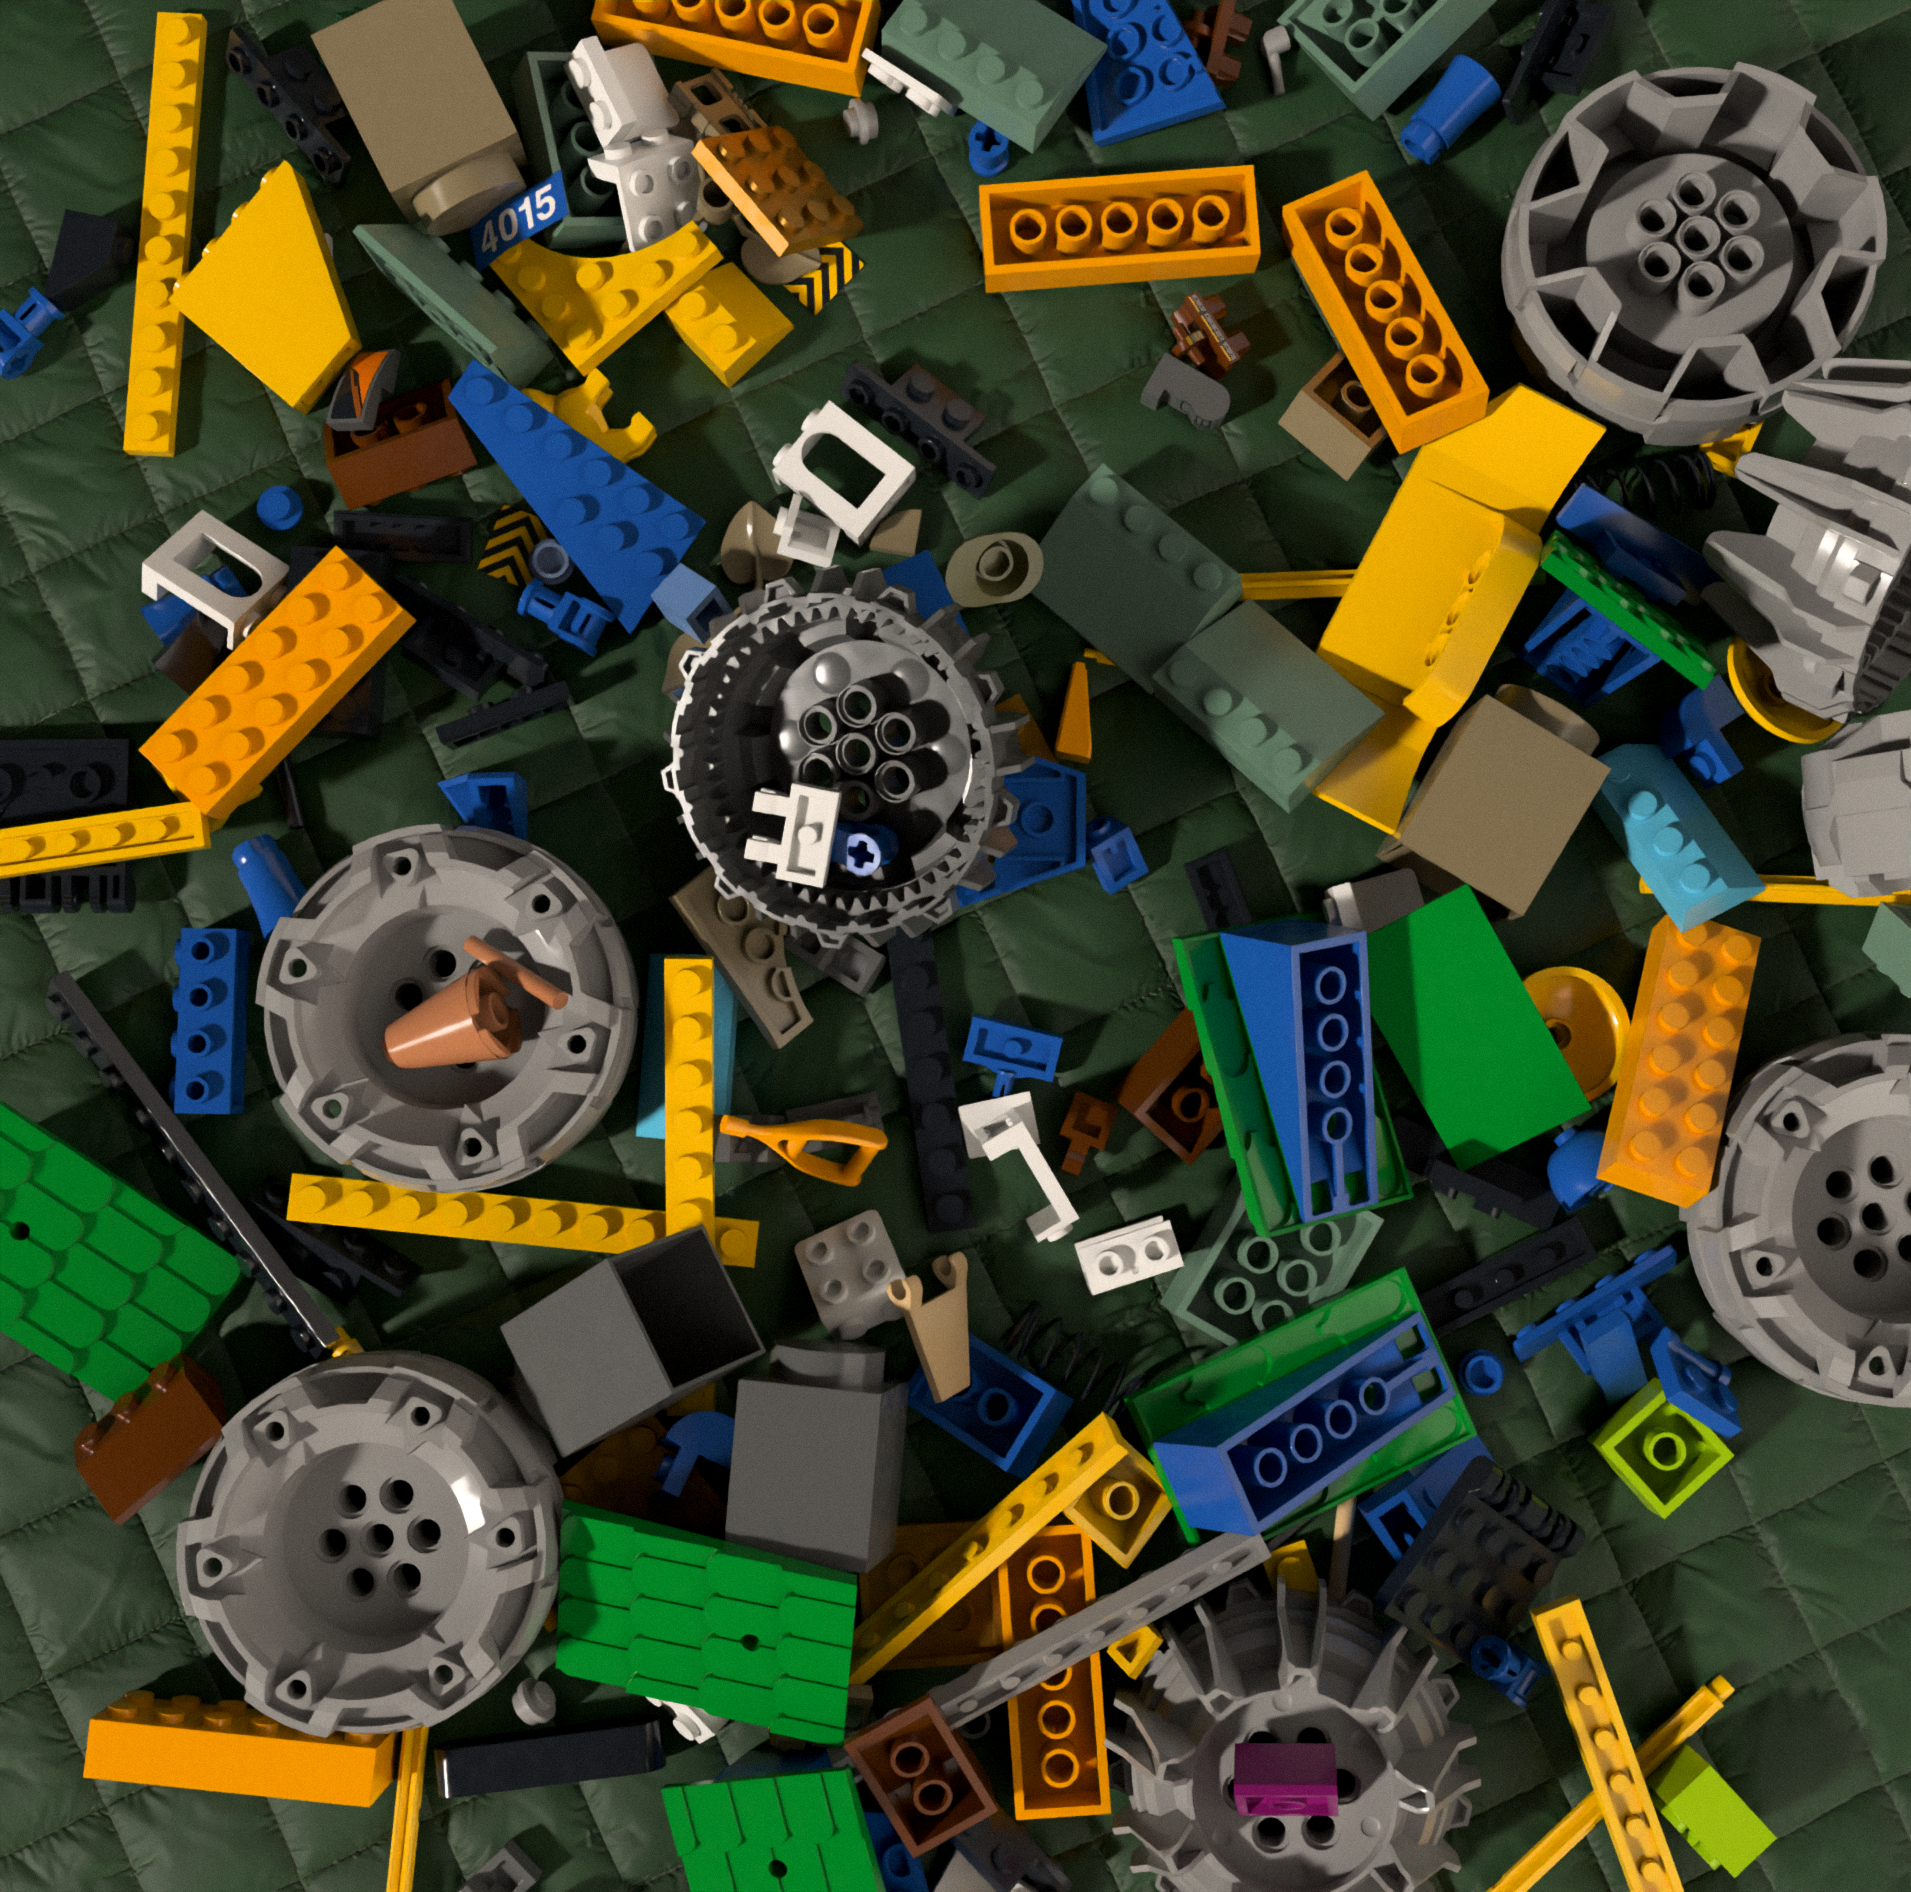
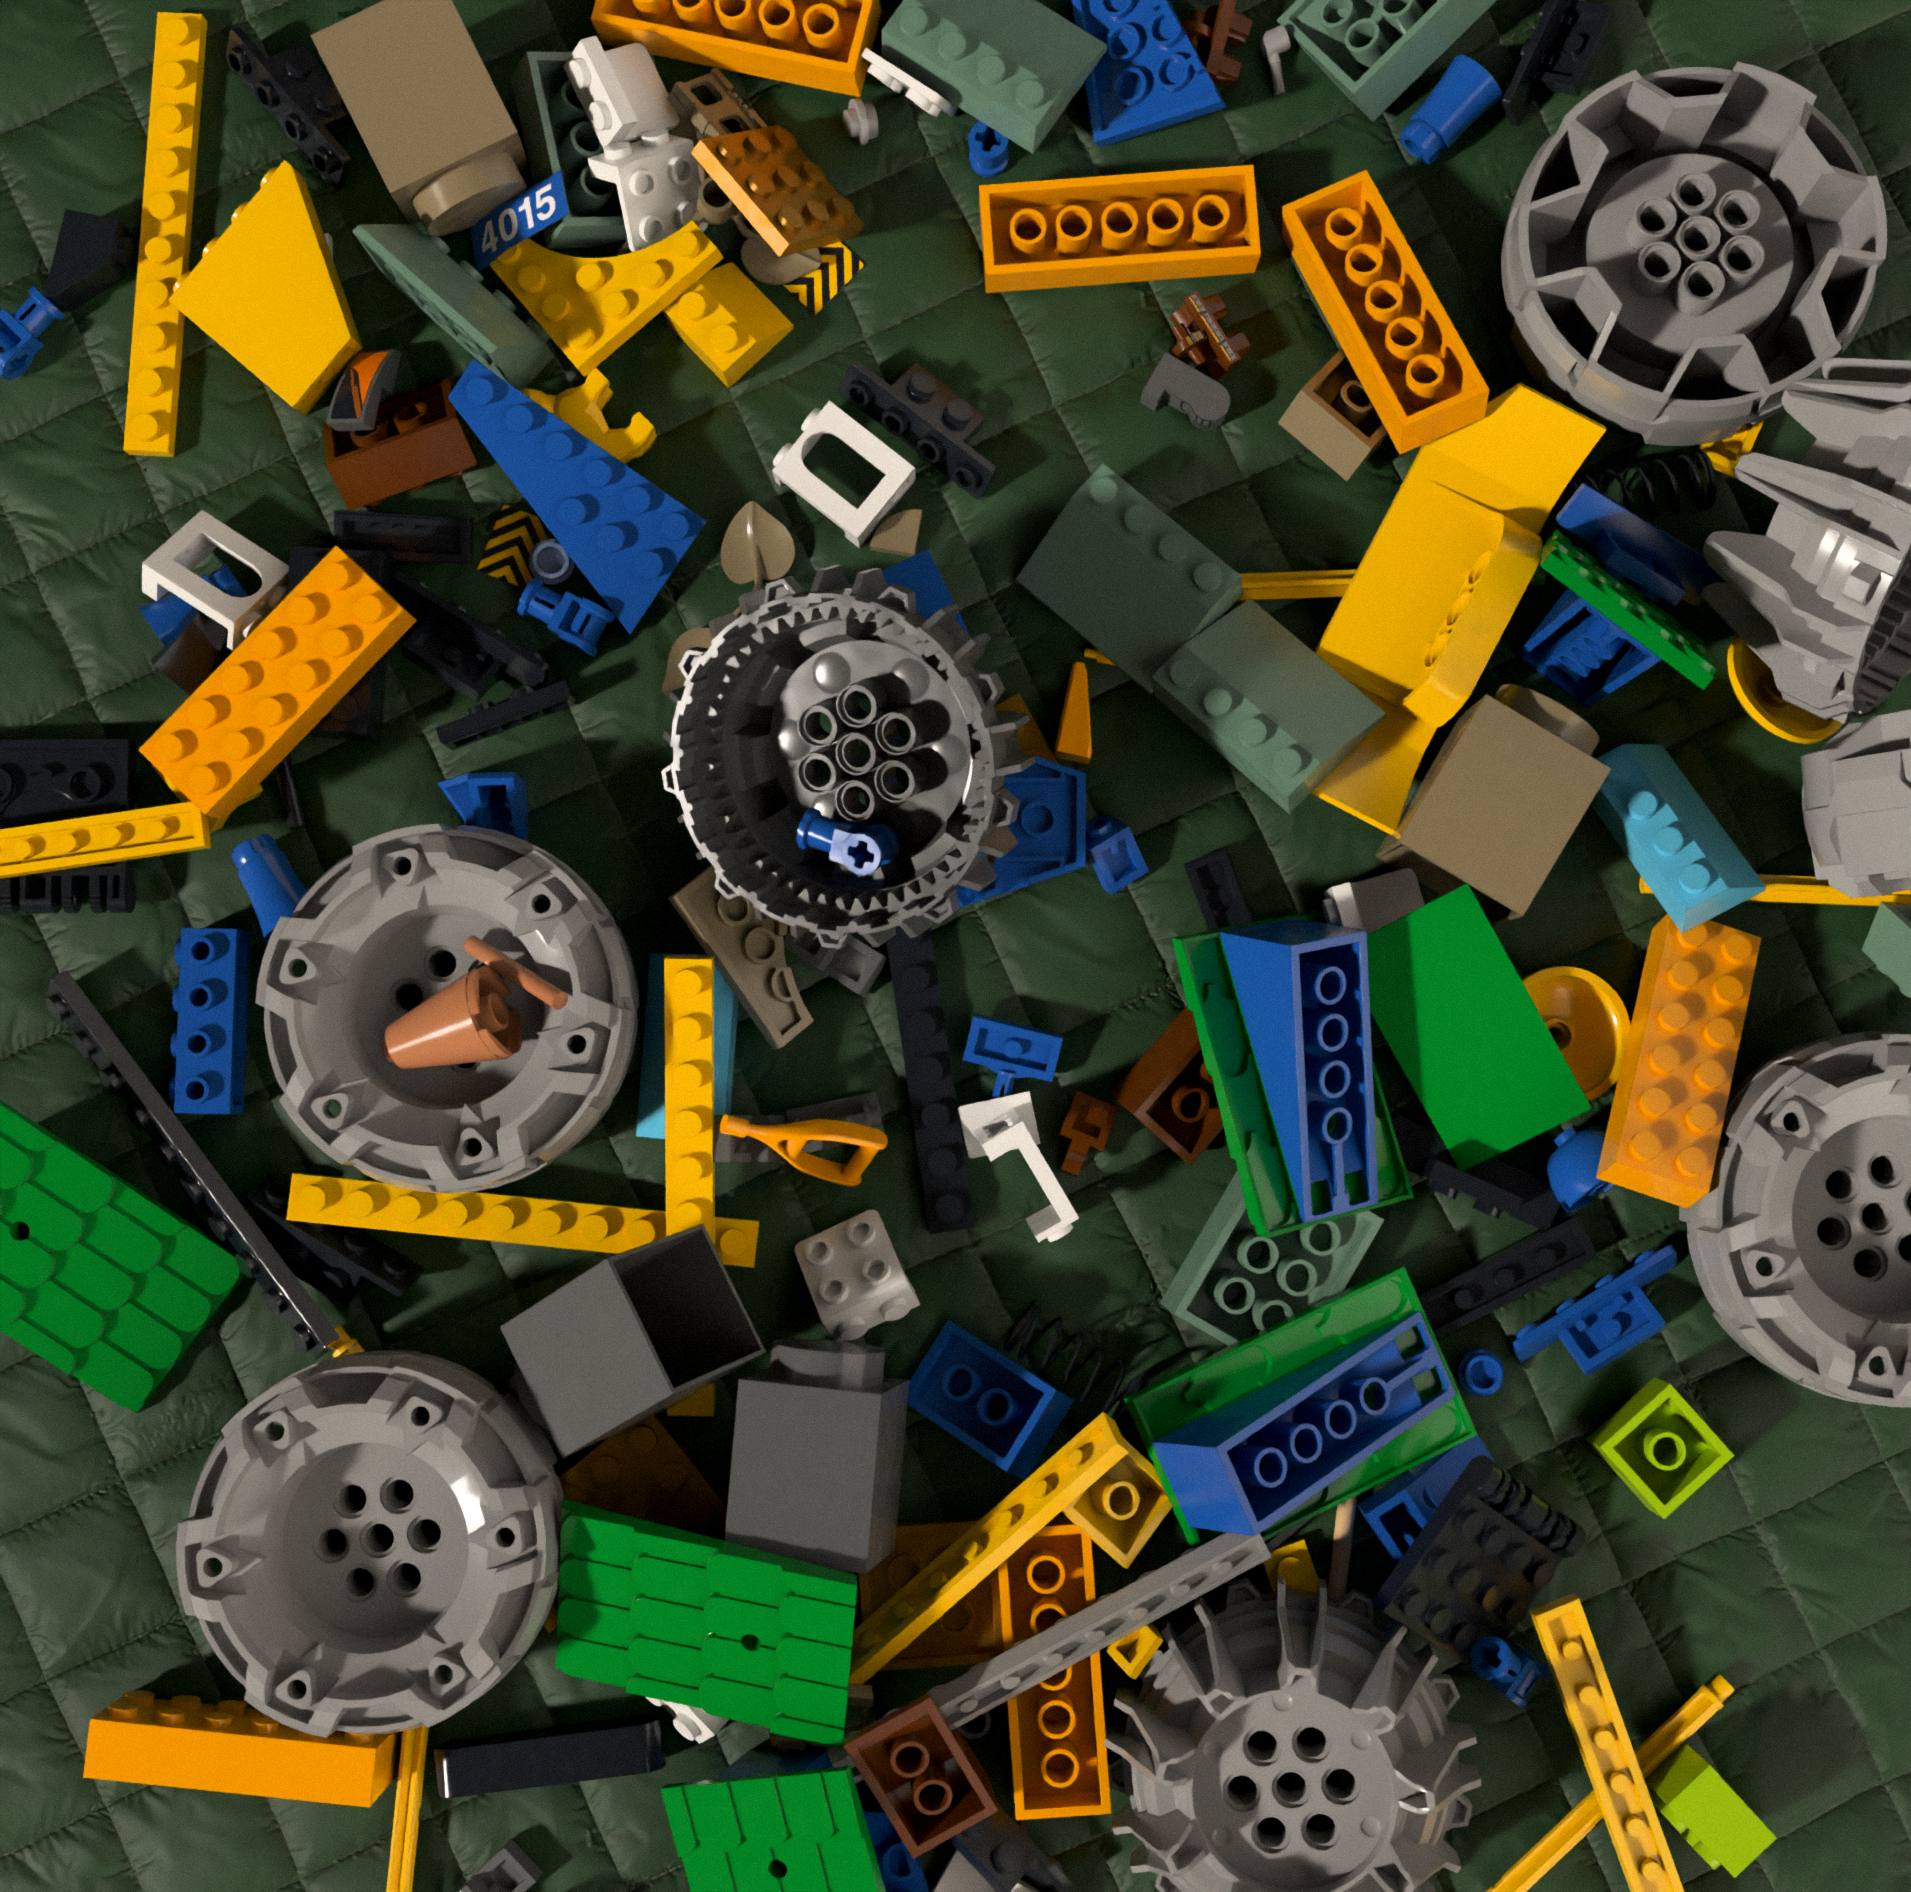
(151, 1436): reddish brown slope -> none
(280, 508): blue plate -> none
(534, 1701): light grey plate -> none
(690, 602): medium blue brick -> none
(697, 1439): blue brick -> none
(806, 535): white bracket -> none
(807, 832): white plate -> none
(939, 1325): tan flag -> none
(993, 569): olive piece -> none
(1128, 1254): white panel -> none
(1285, 1779): magenta slope -> none
(1613, 1356): blue tile -> none
(1693, 730): blue brick -> none
(1695, 1382): blue plate -> none

